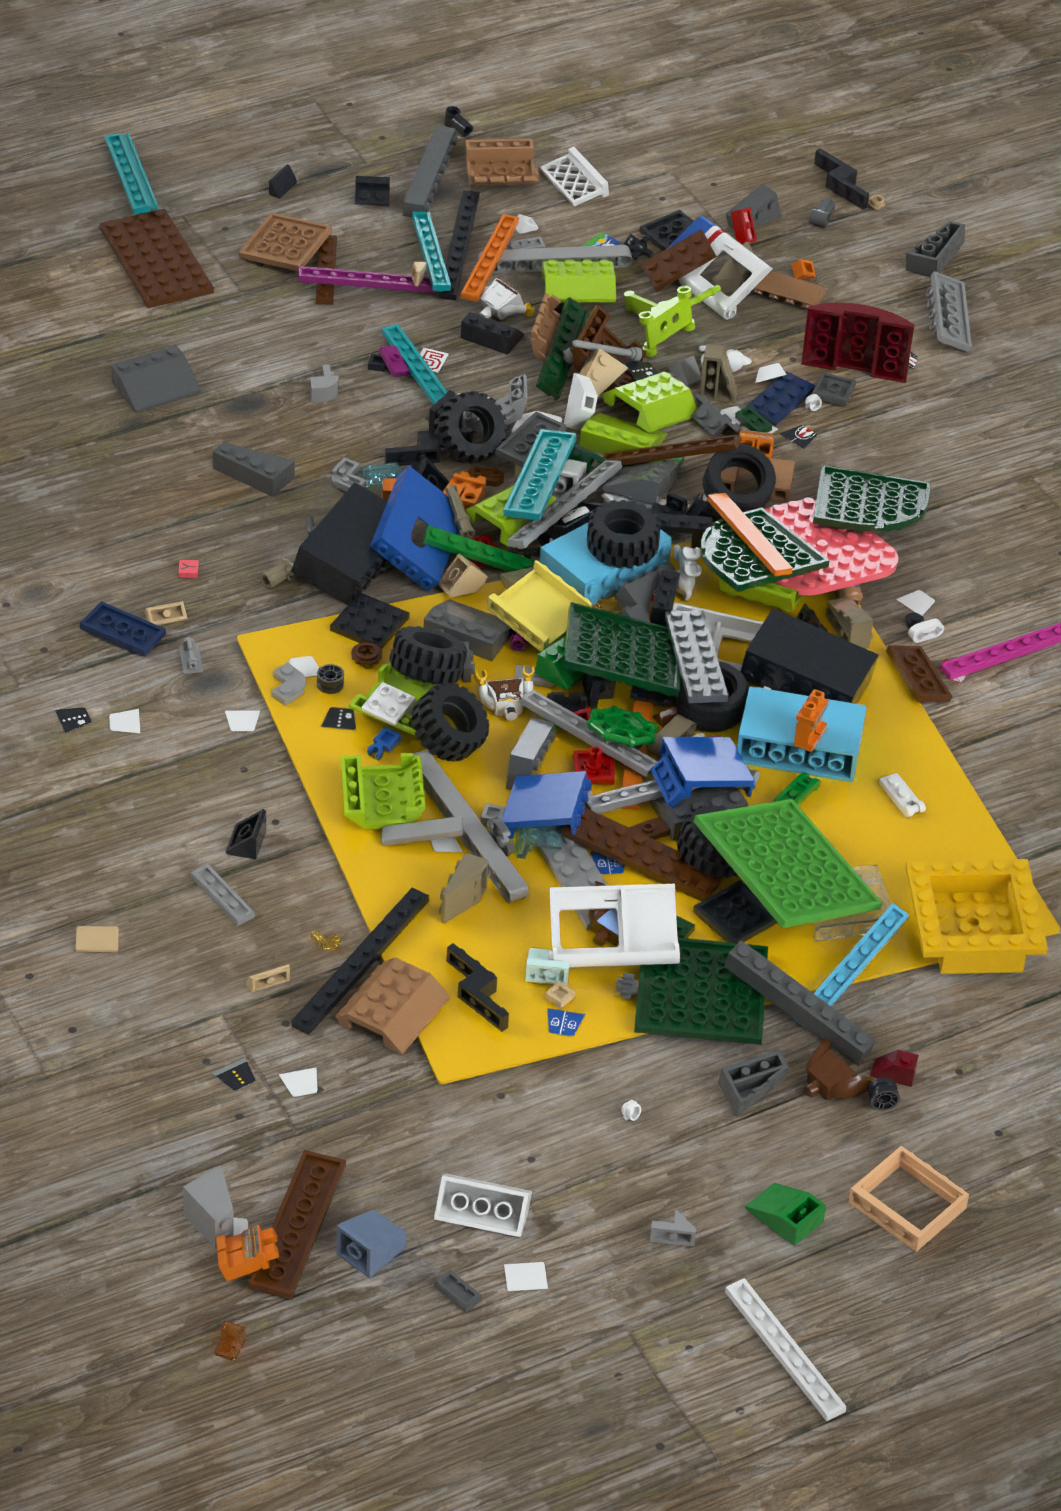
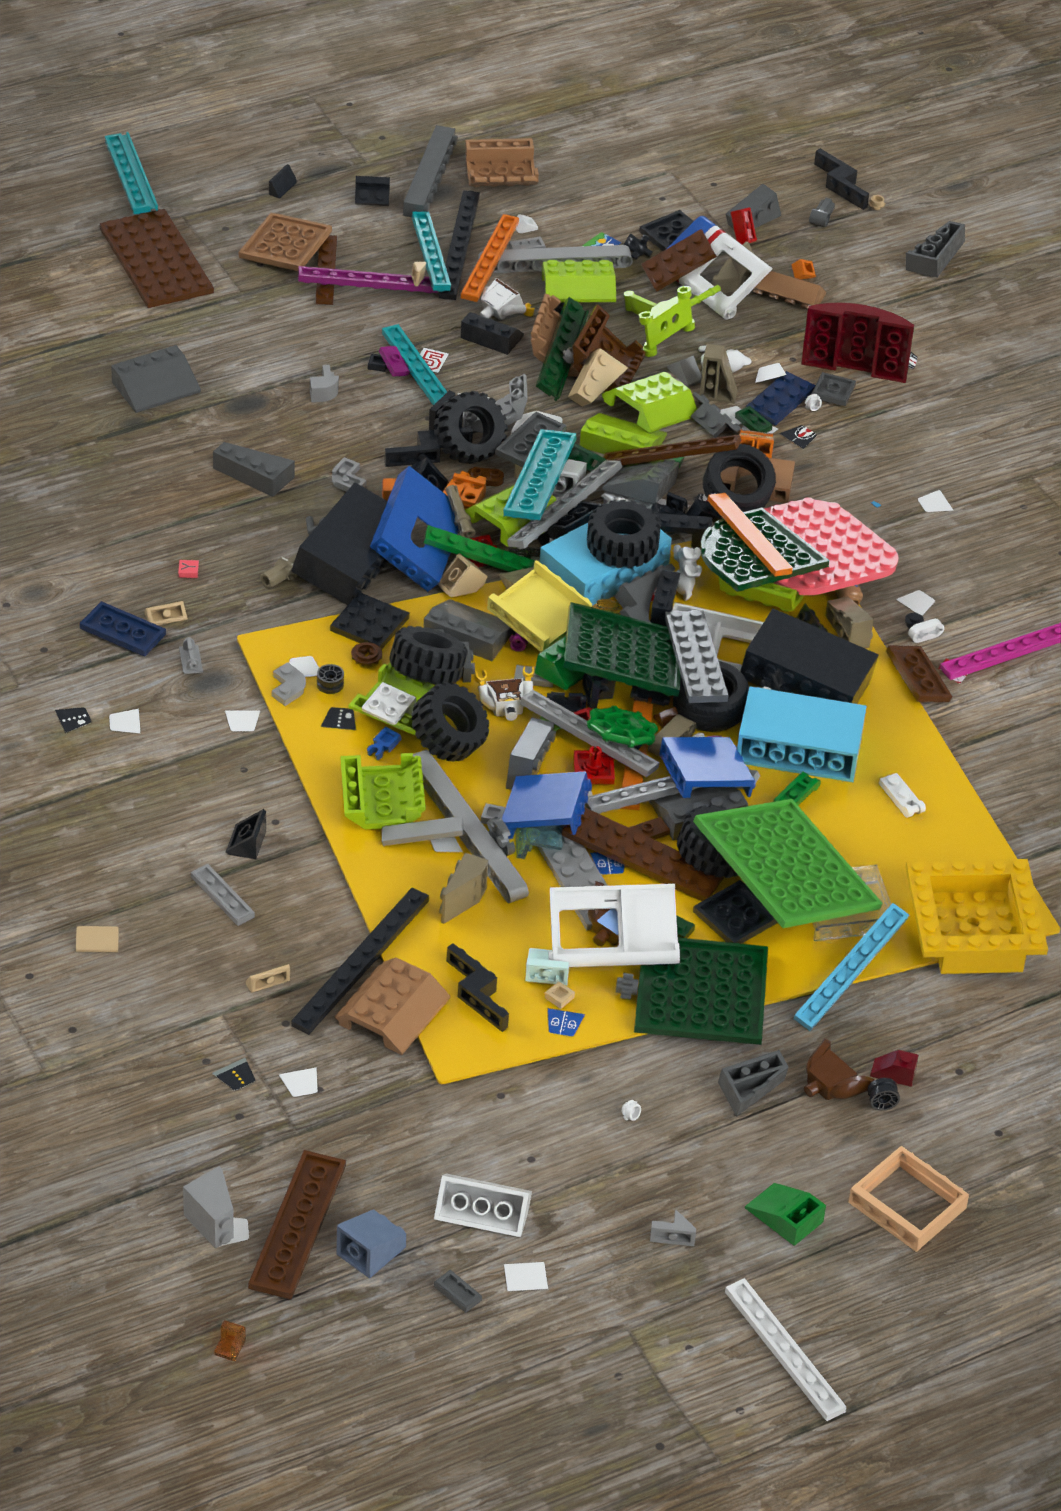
(246, 1252): orange hips -> none
(328, 943): clear yellow arm -> none
(376, 473): clear light blue bracket -> none
(455, 120): black piece -> none
(579, 512): white sticker -> none
(580, 403): white slope -> none
(585, 172): white fence -> none
(632, 353): light grey piece -> none
(641, 369): black sticker -> none
(668, 782): blue plate -> none
(799, 1002): dark grey brick -> none
(810, 724): orange hips -> none
(868, 500): dark green plate -> none
(935, 502): none -> white sticker
(949, 311): light grey plate -> none

